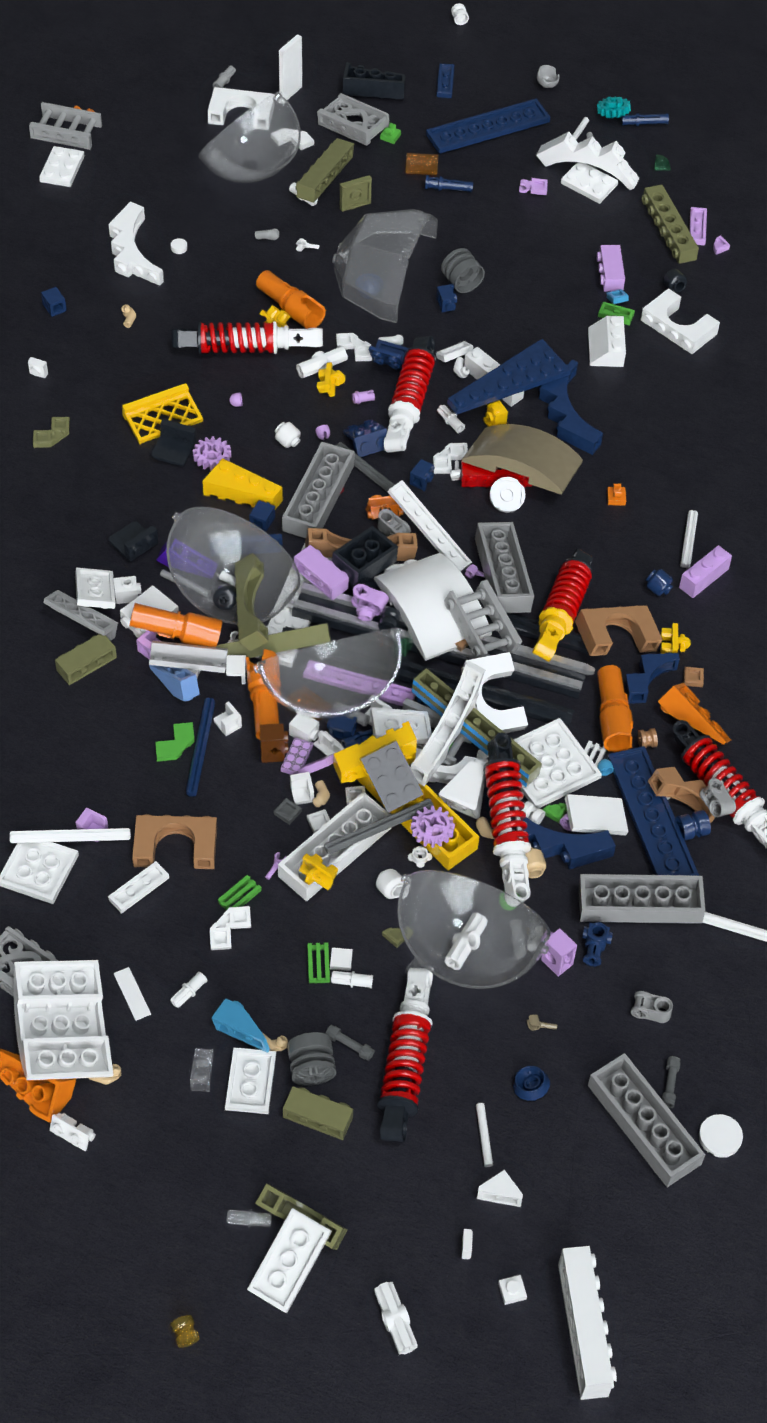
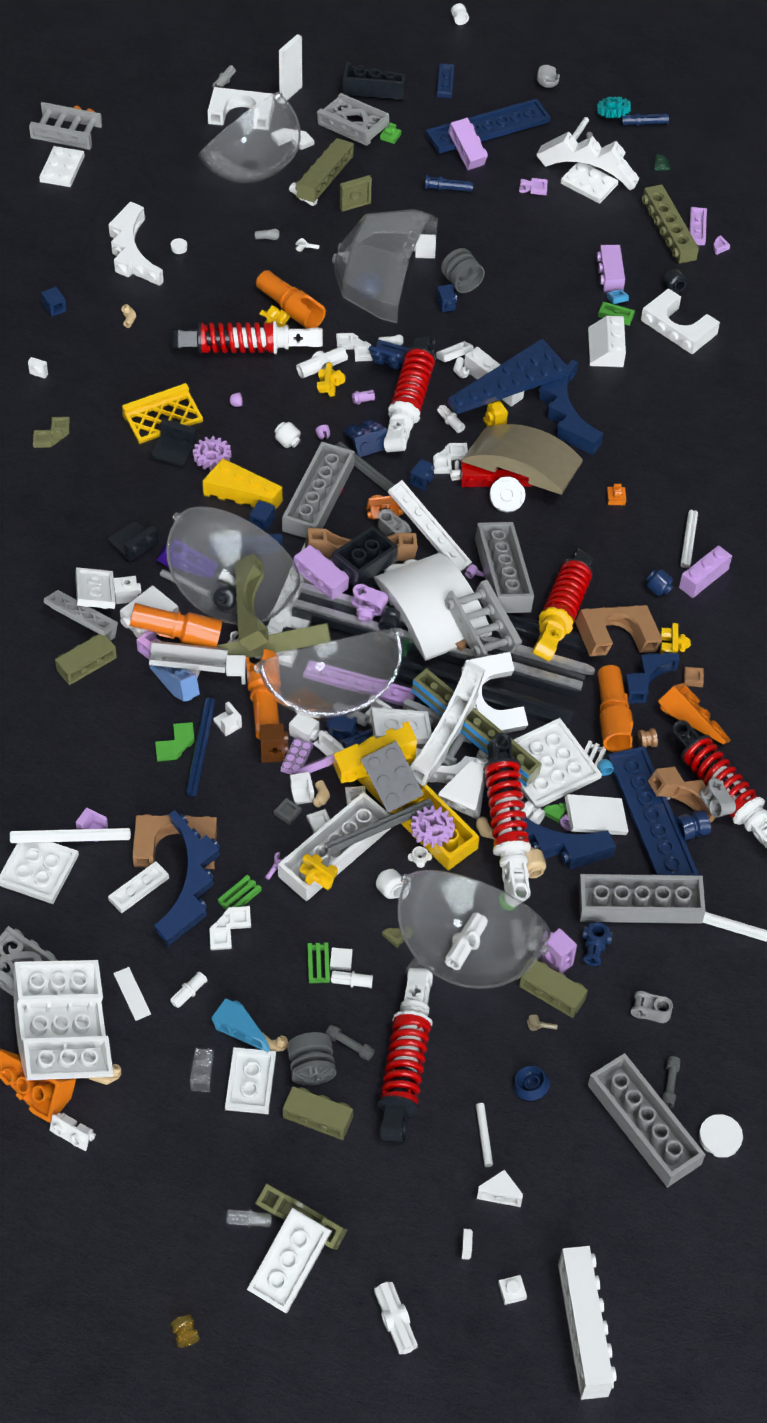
(187, 909): none -> dark blue arch
(421, 164): clear orange plate -> none
(425, 246): none -> white brick
(467, 143): none -> lavender brick
(554, 988): none -> olive brick

